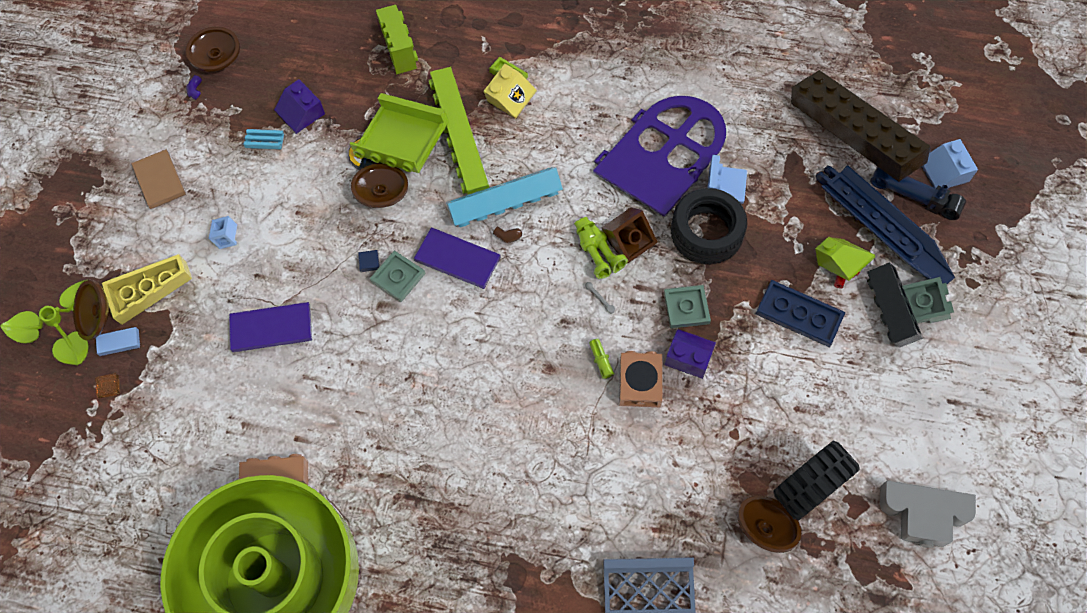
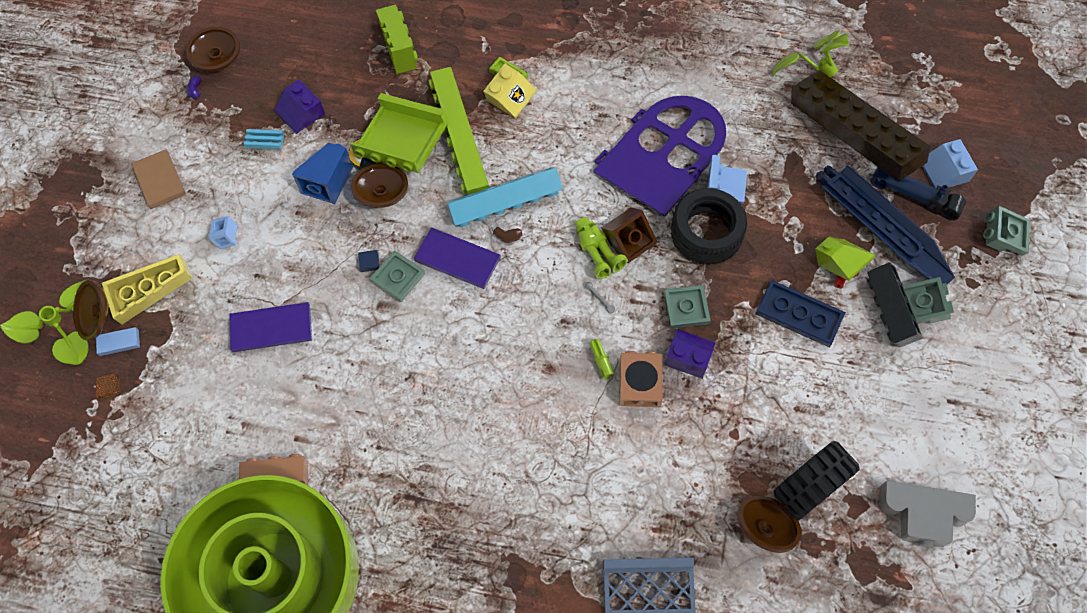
(324, 173): none -> blue slope
(826, 64): none -> lime plant
(1007, 231): none -> sand green plate

